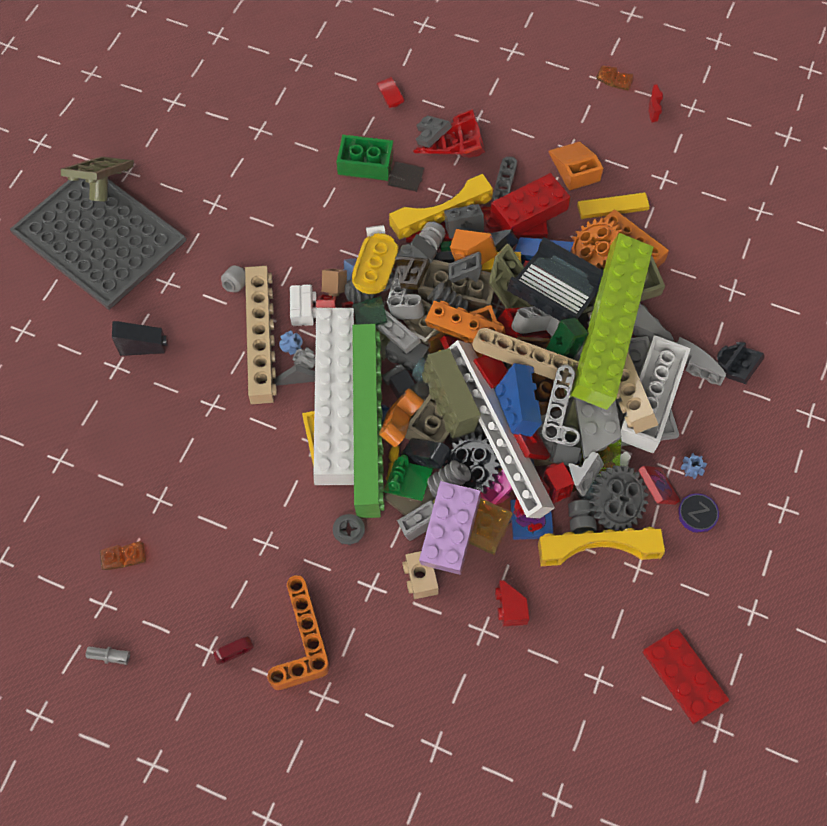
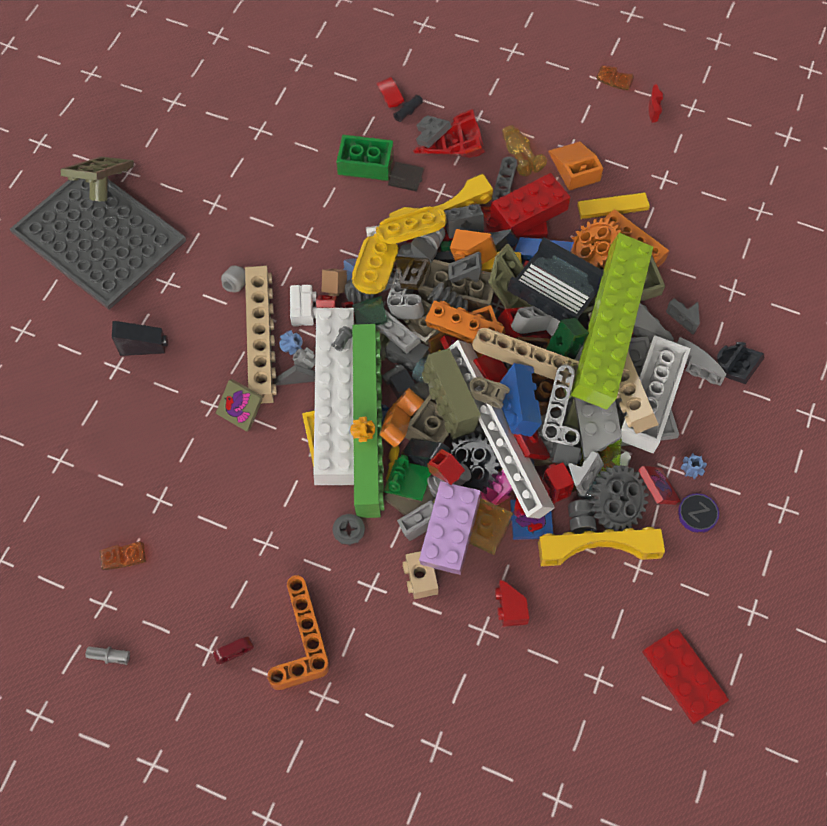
(239, 405): none -> olive tile
(344, 335): none -> dark grey pin
(362, 429): none -> light orange gear
(408, 108): none -> black pin
(411, 225): none -> yellow tile
(445, 467): none -> red slope
(491, 394): none -> dark tan piece
(518, 143): none -> clear yellow piece
(686, 317): none -> dark grey slope

